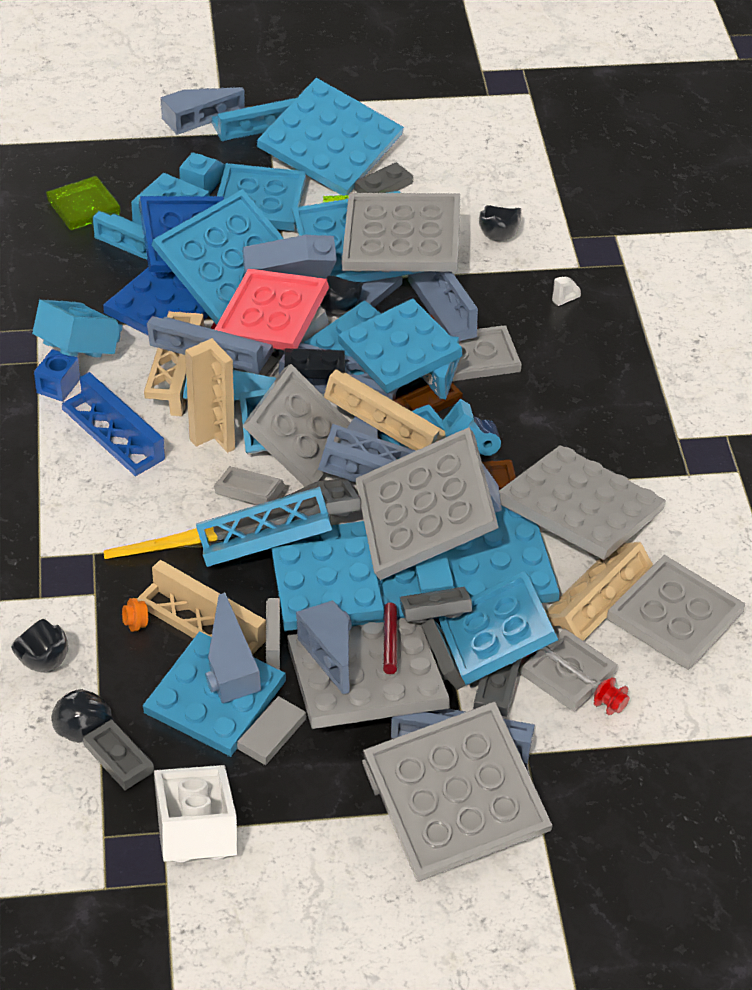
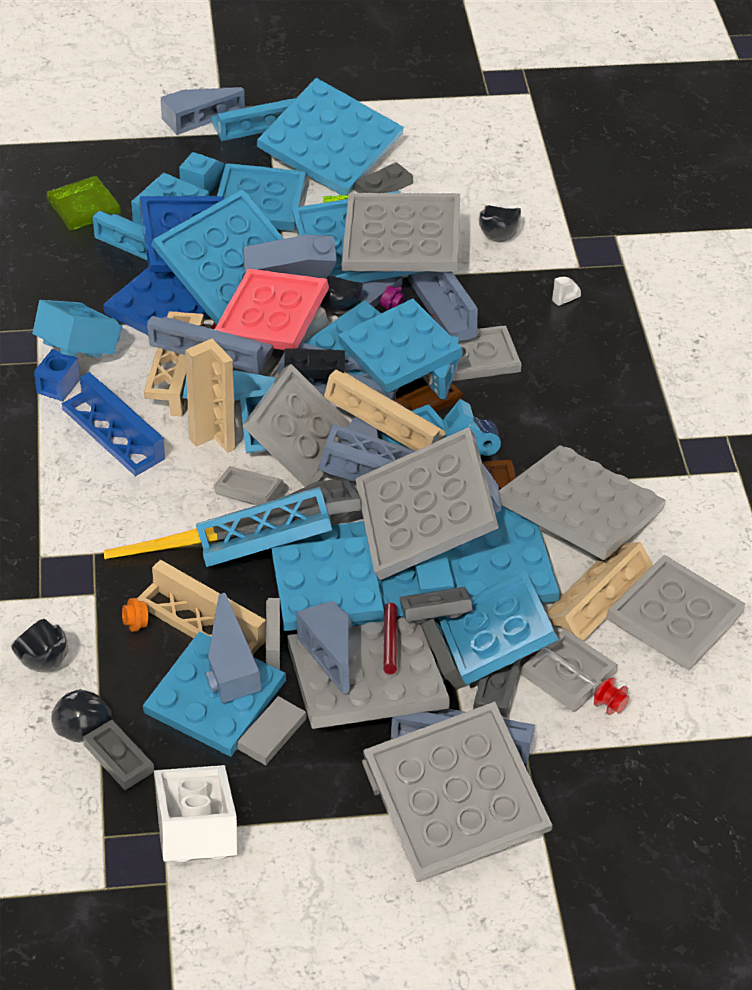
(392, 297): none -> magenta plate

